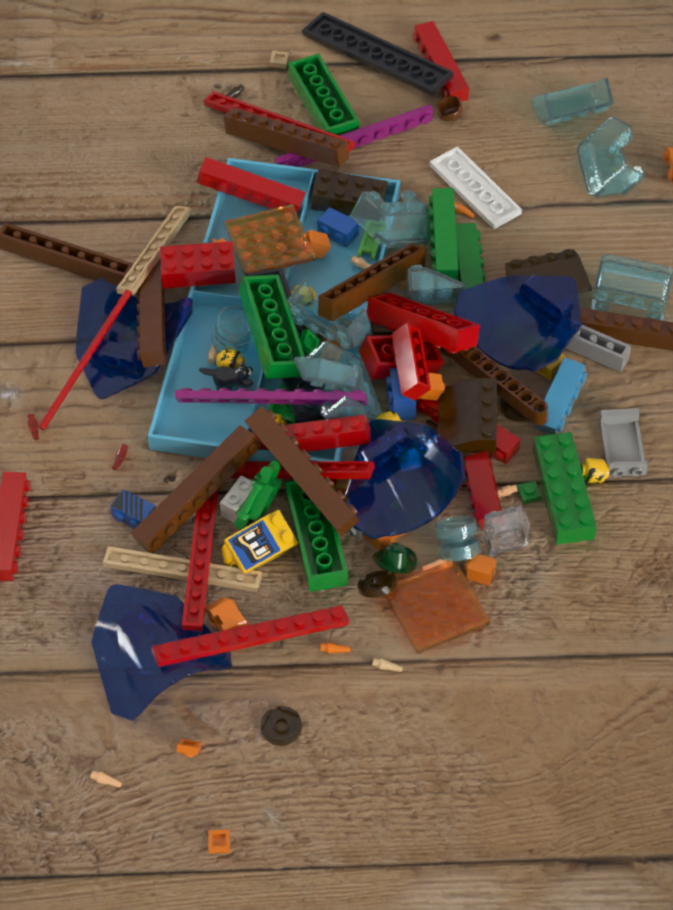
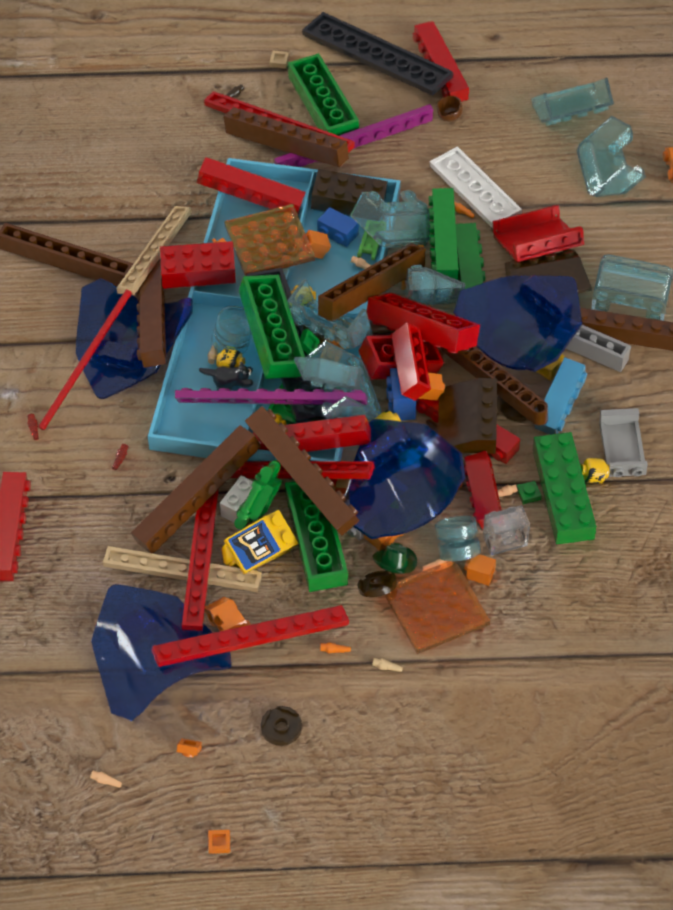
(130, 509): blue brick -> none
(536, 233): none -> red panel

